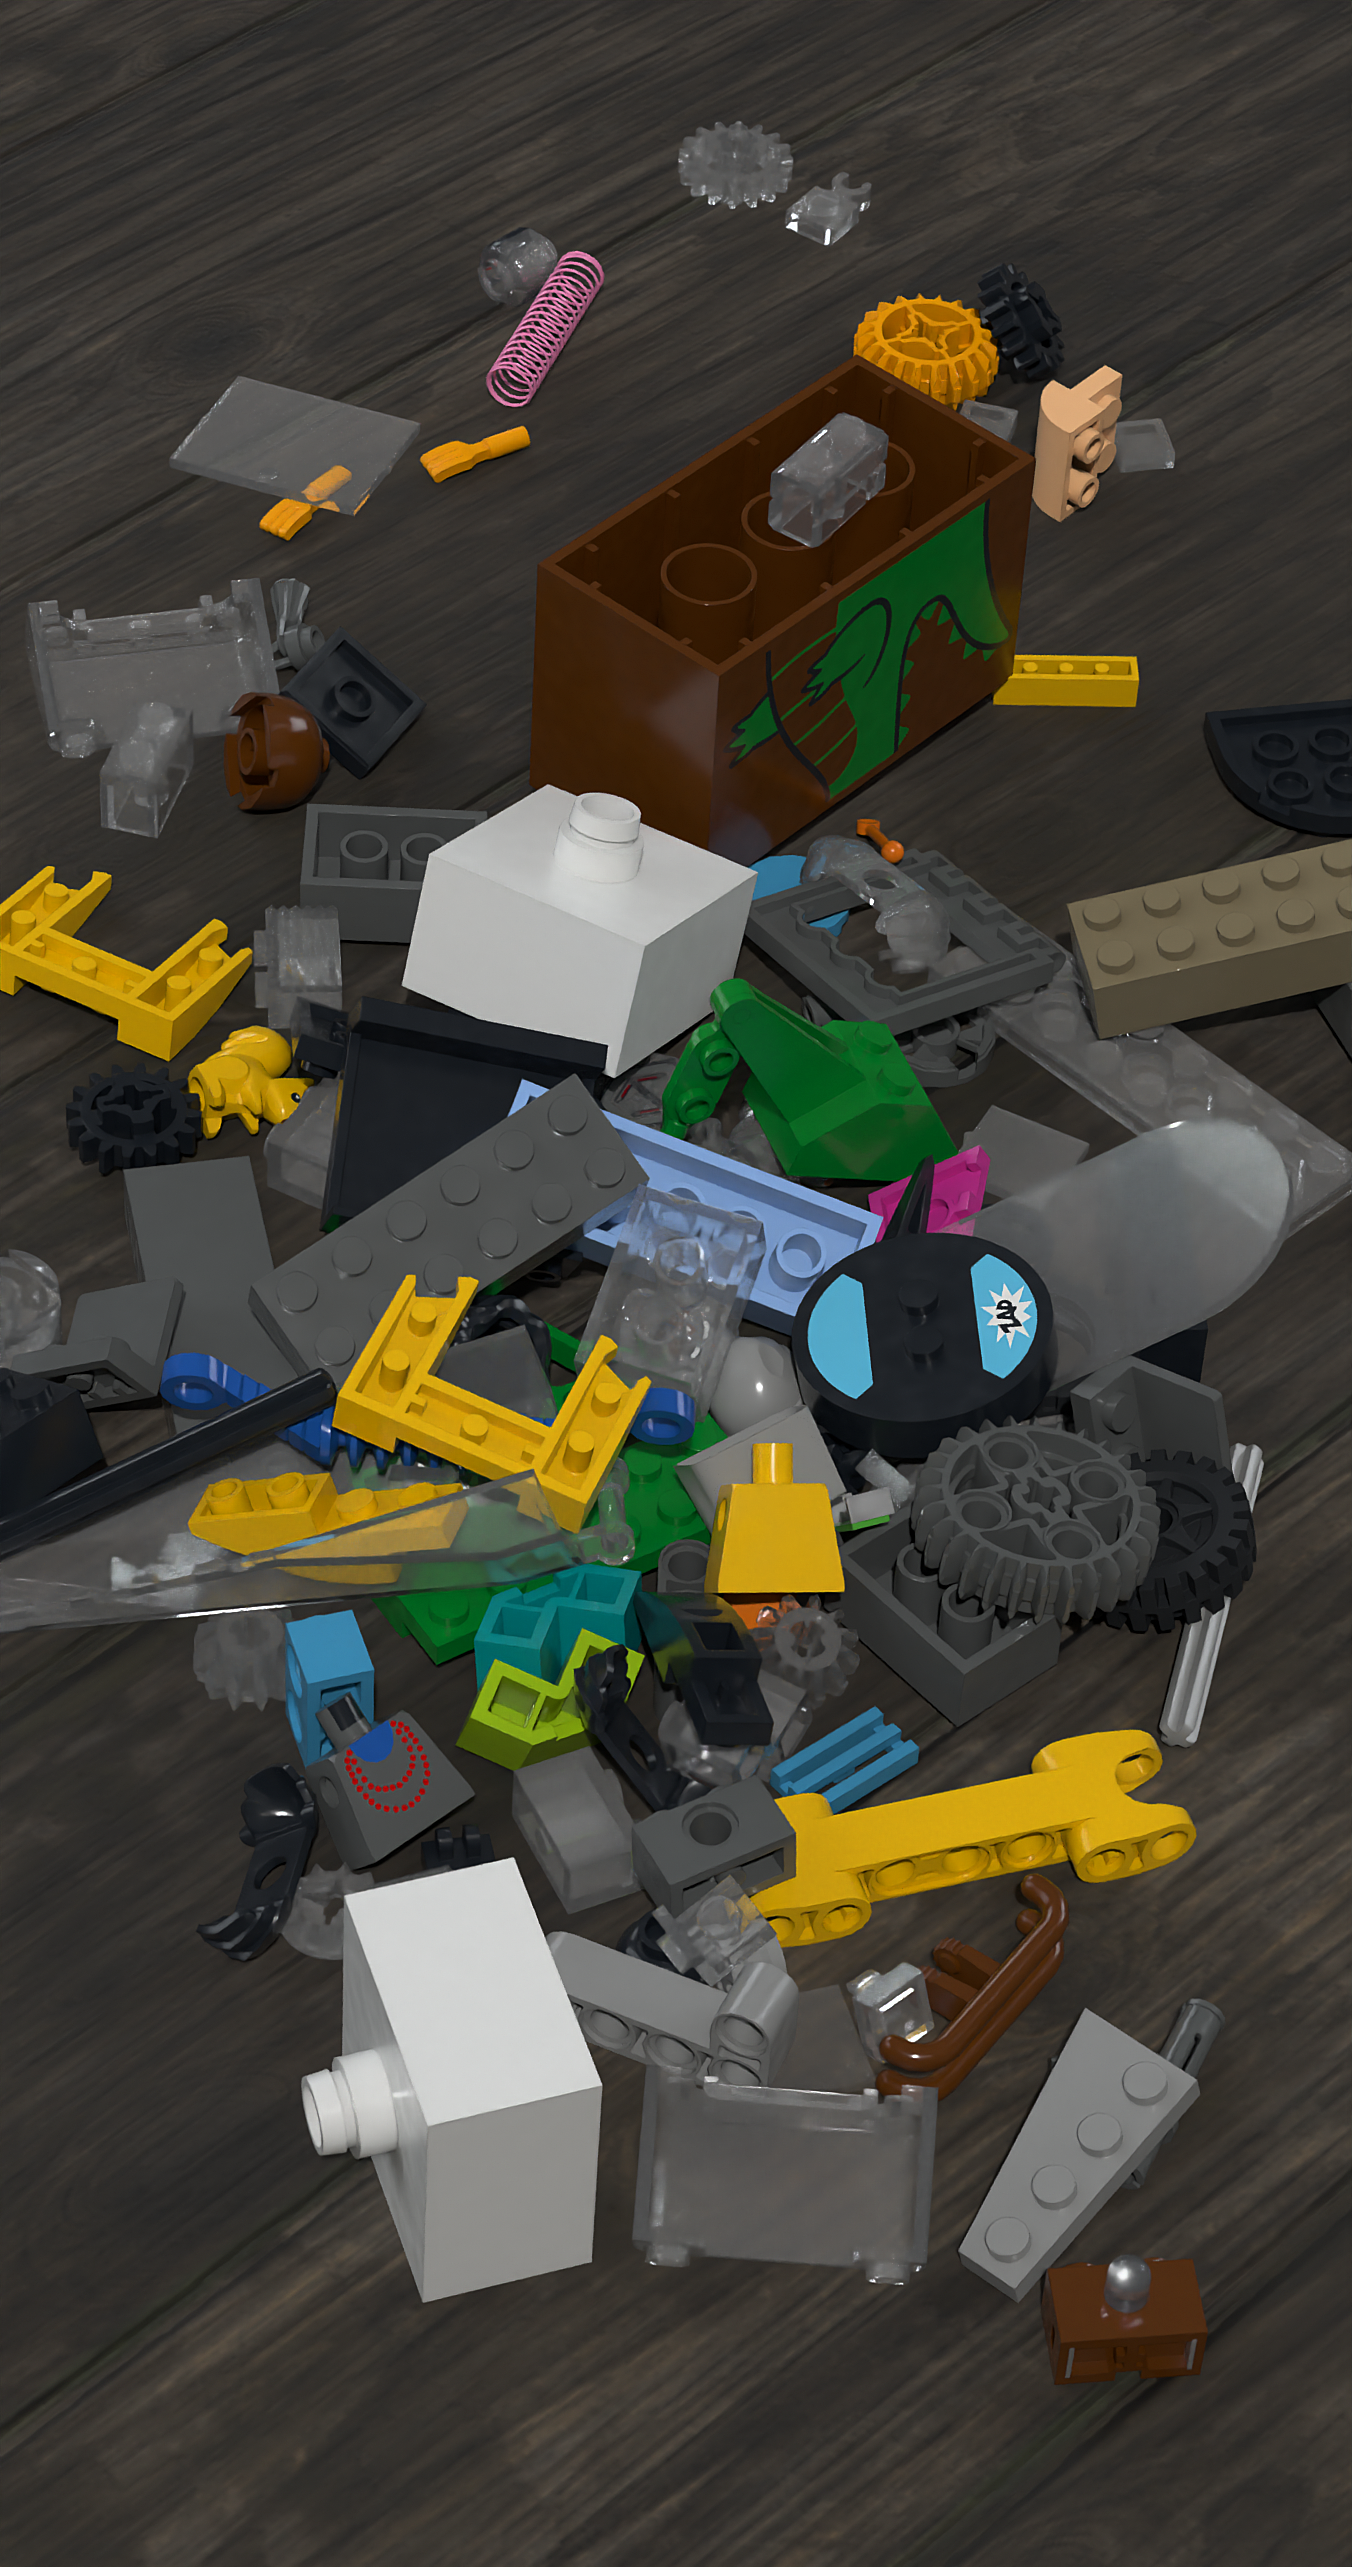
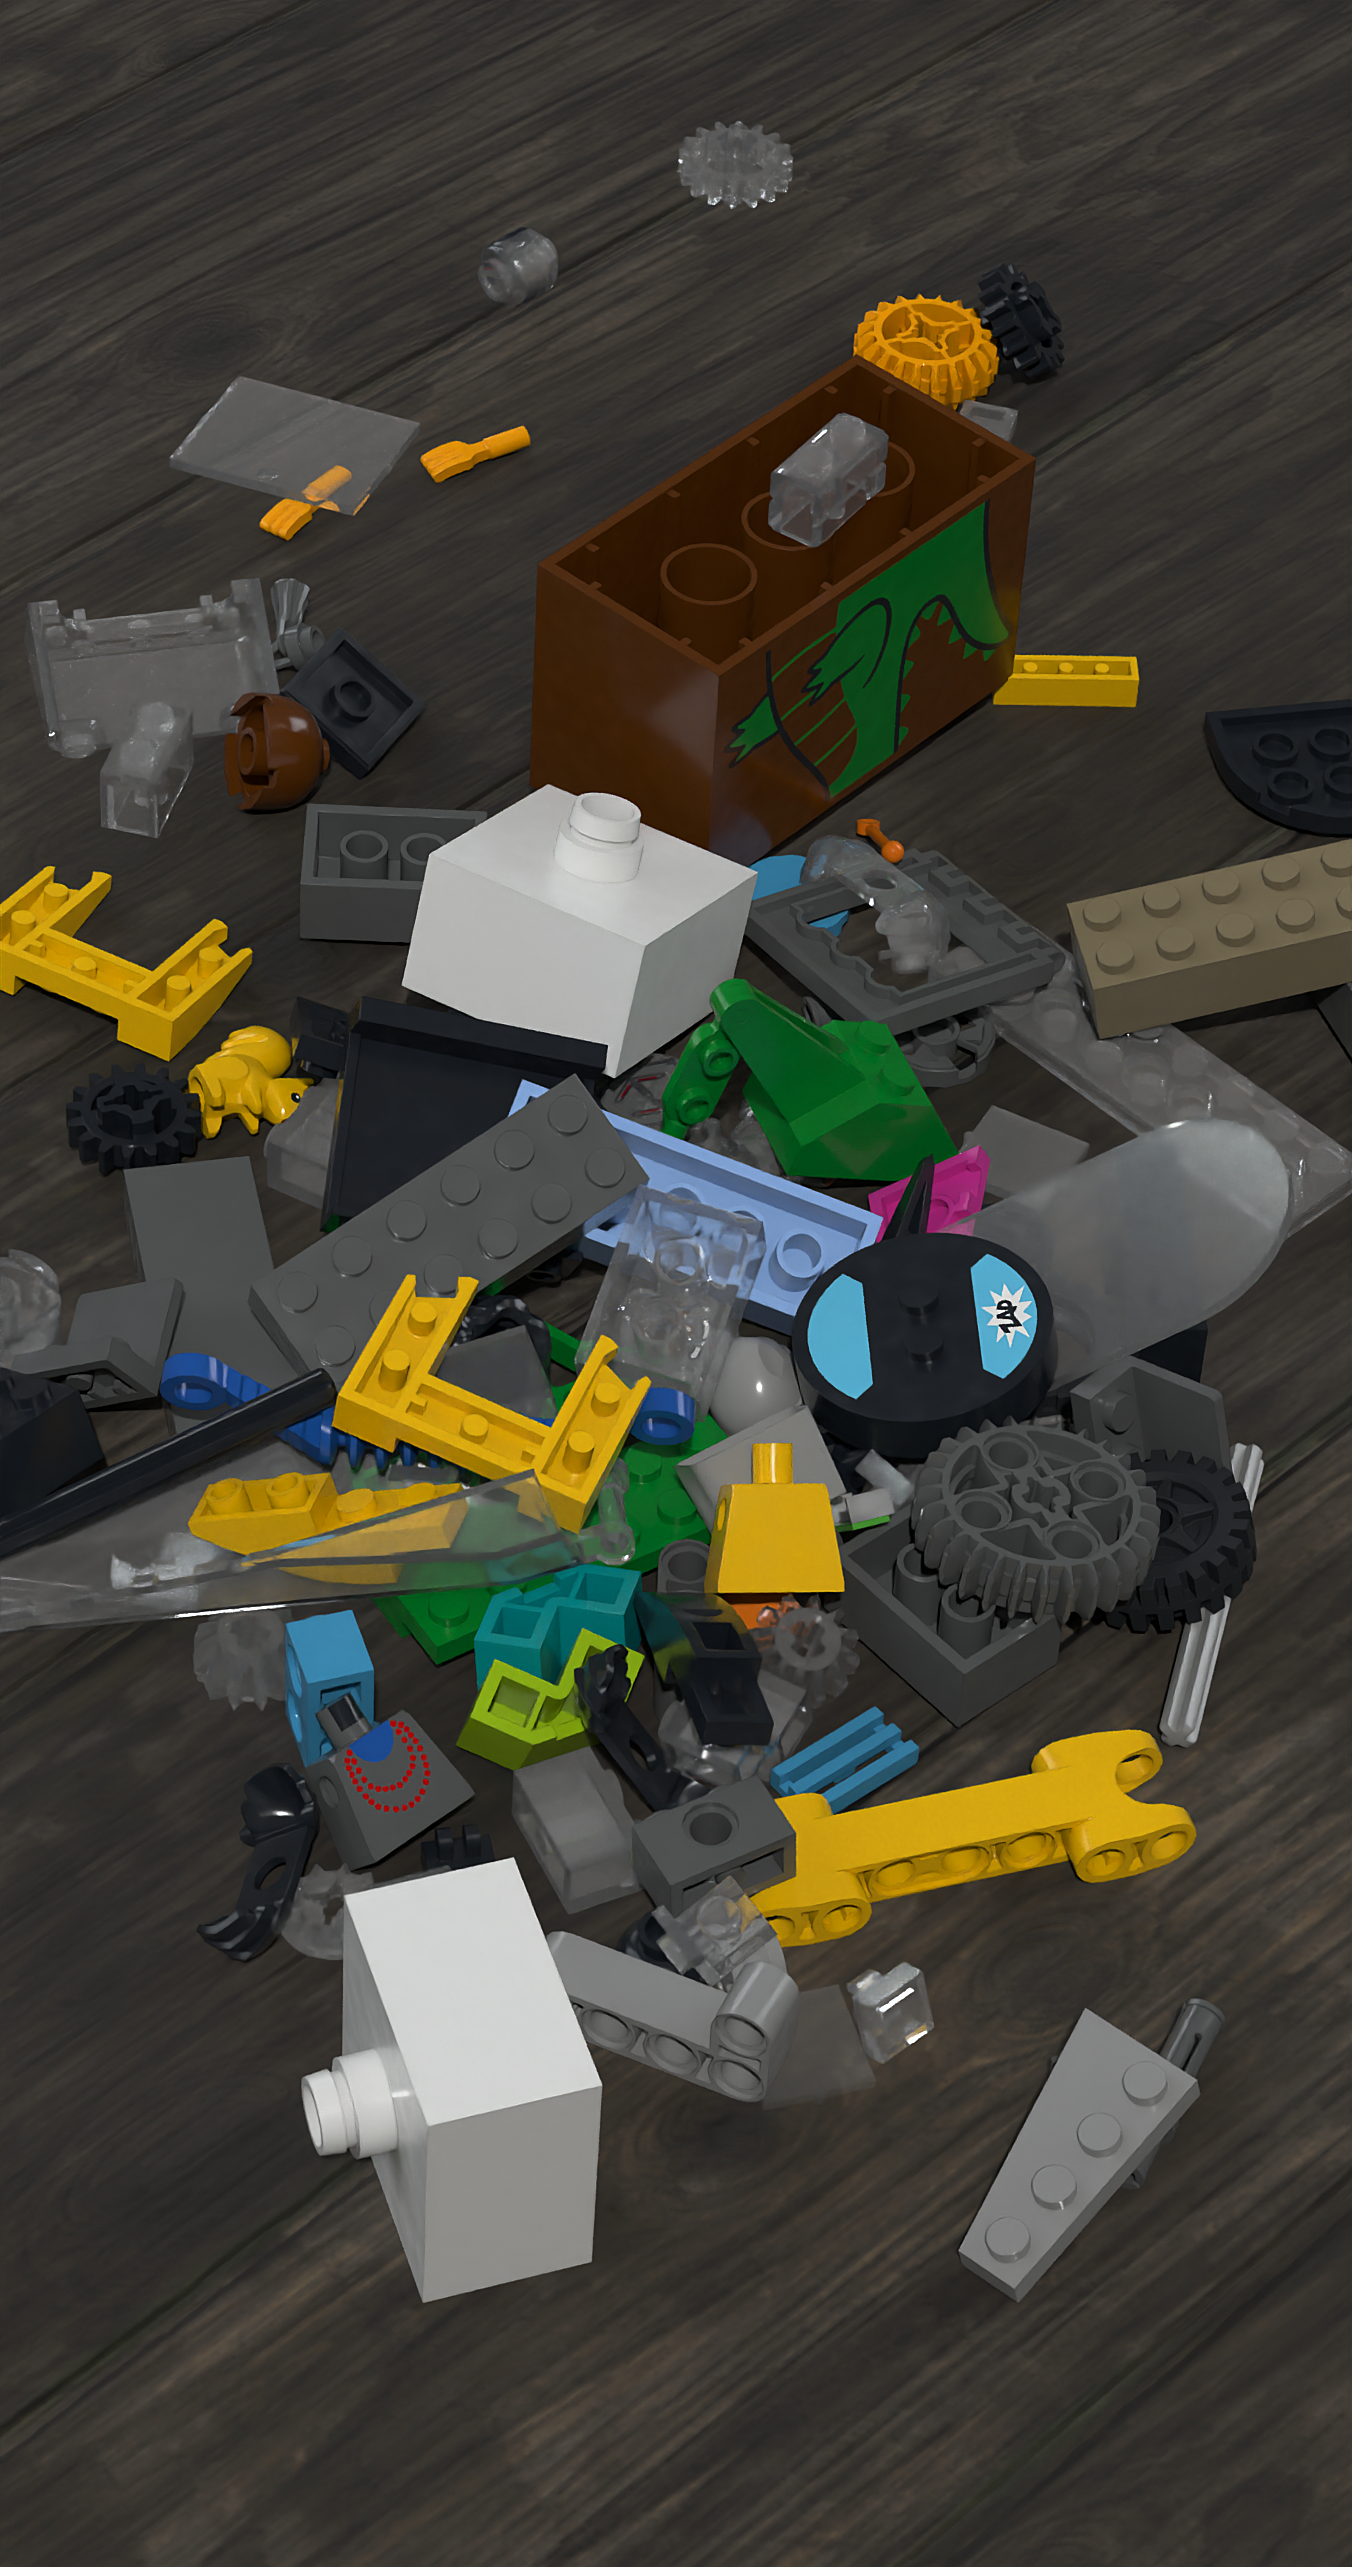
(299, 959): clear brick -> none
(498, 365): bright pink piece -> none
(784, 2175): clear windscreen -> none
(828, 213): clear plate -> none
(981, 1996): reddish brown piece -> none
(1075, 441): light nougat brick -> none
(1123, 2319): reddish brown piece -> none
(1143, 446): clear tile -> none

